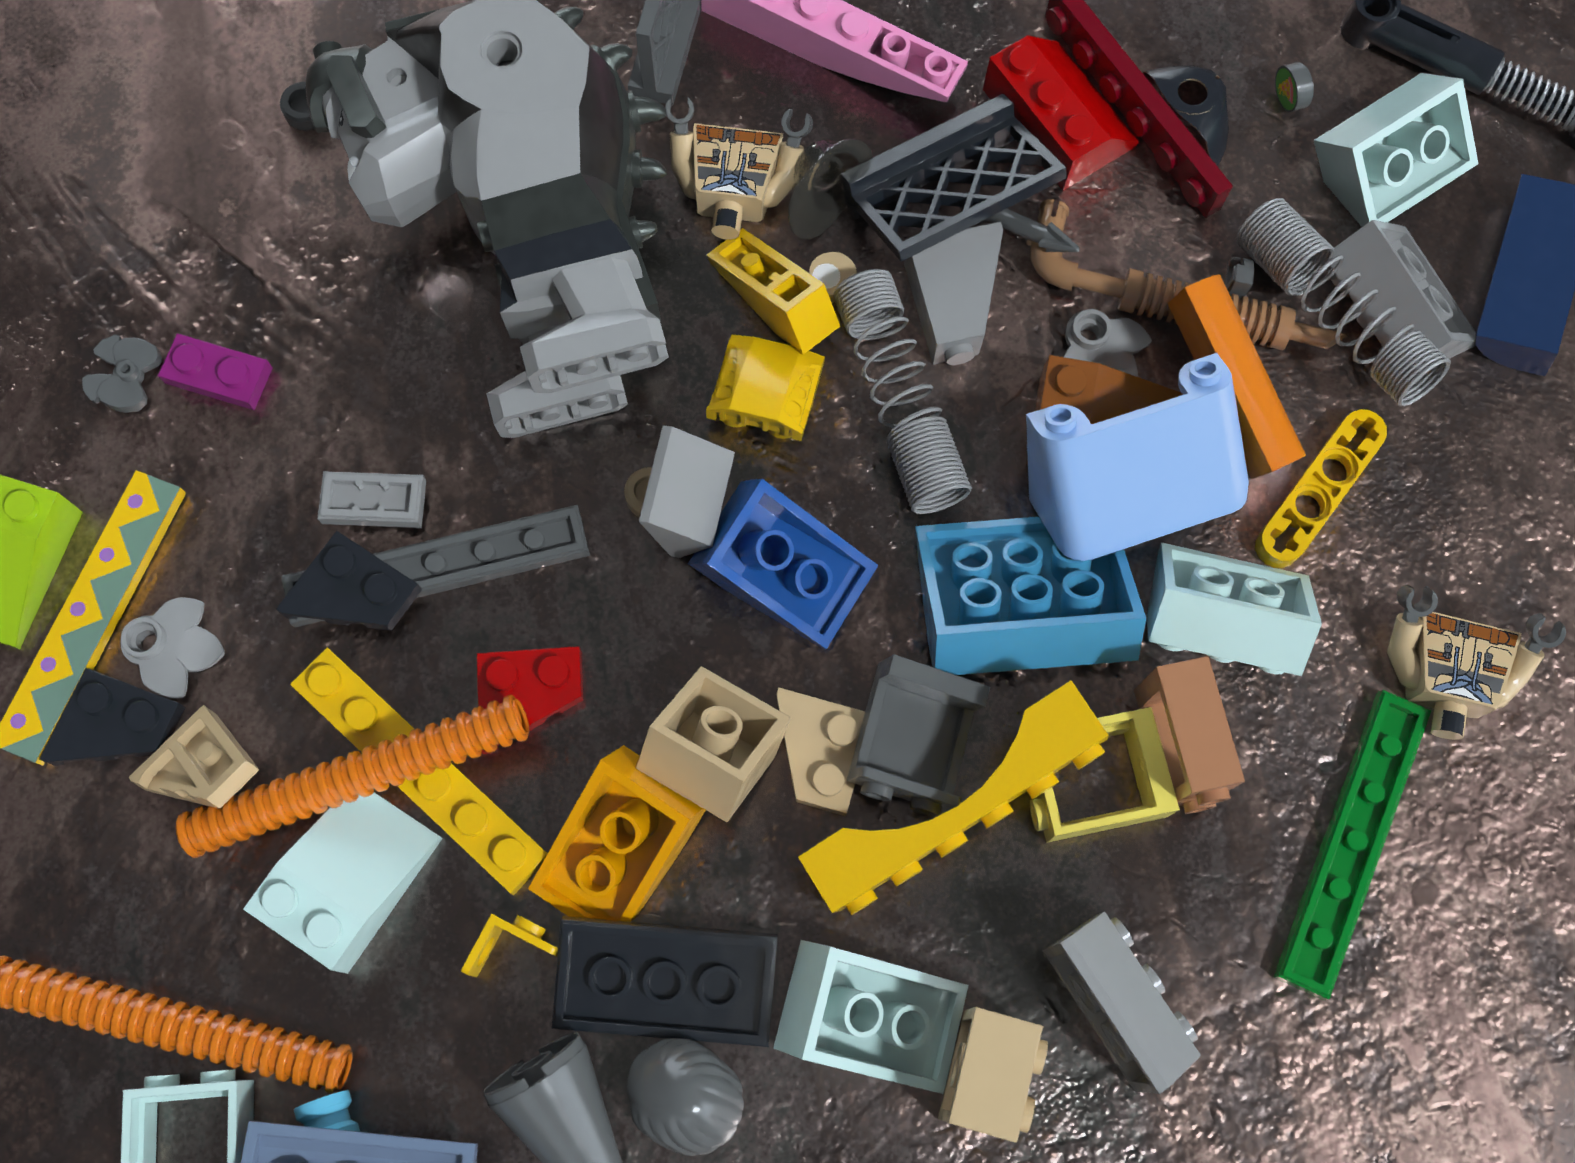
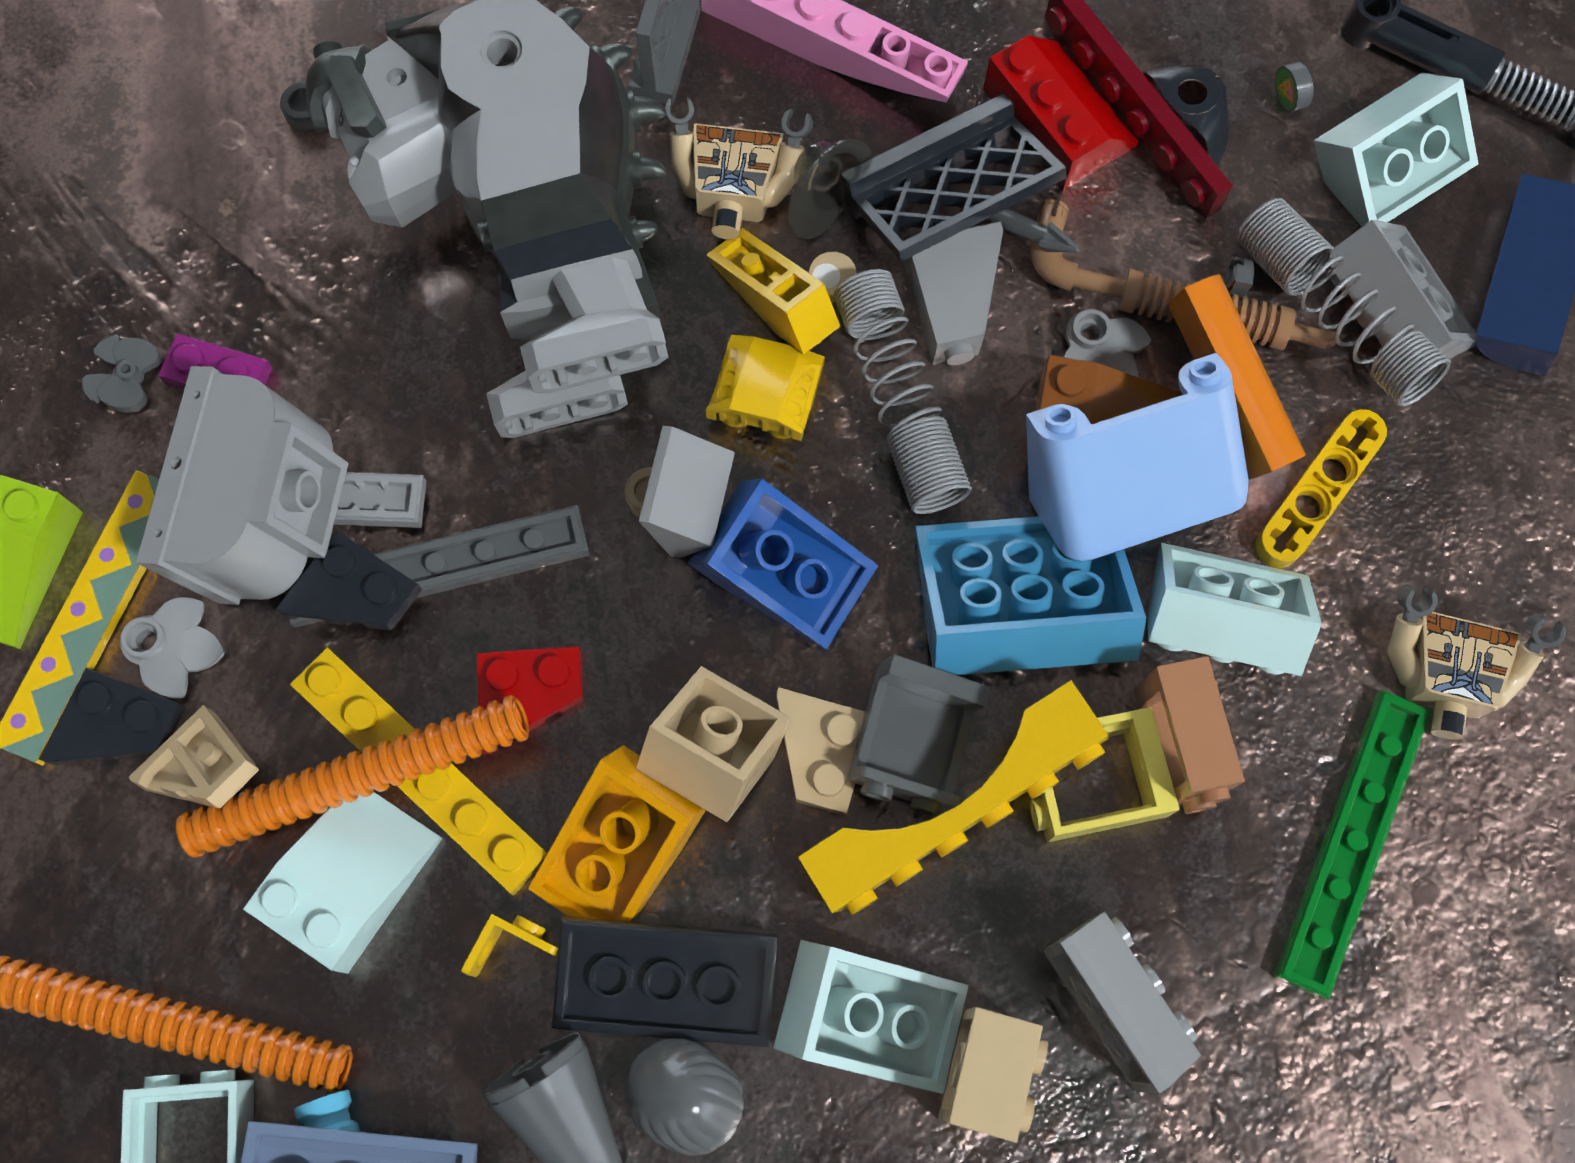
(248, 495): none -> light grey container

